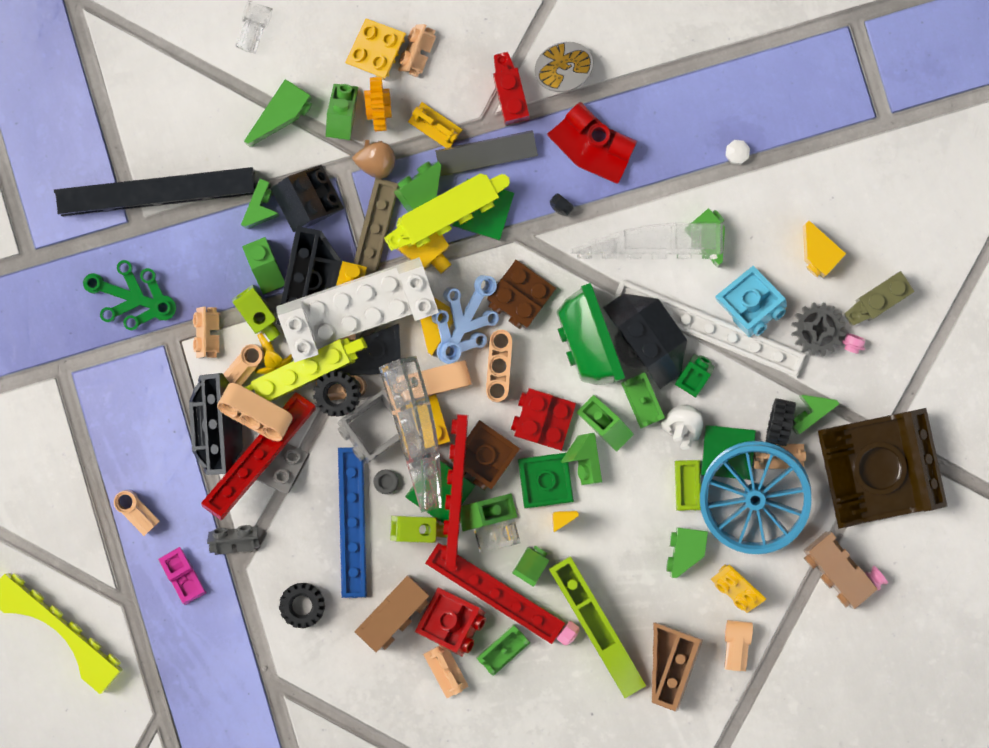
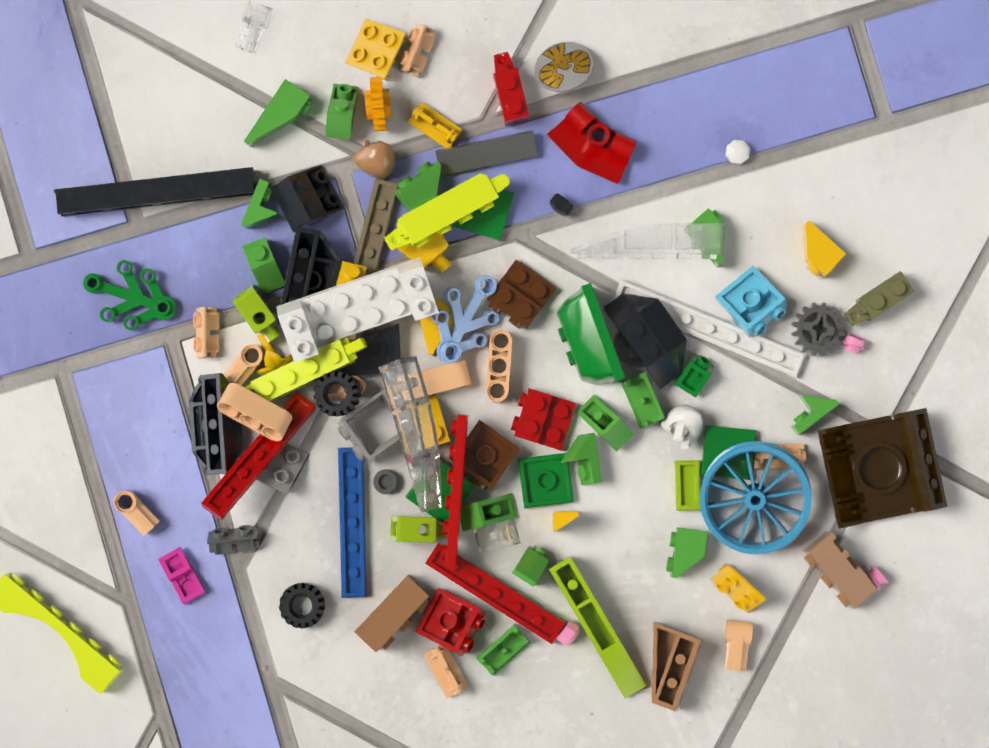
(780, 422): black tyre -> none

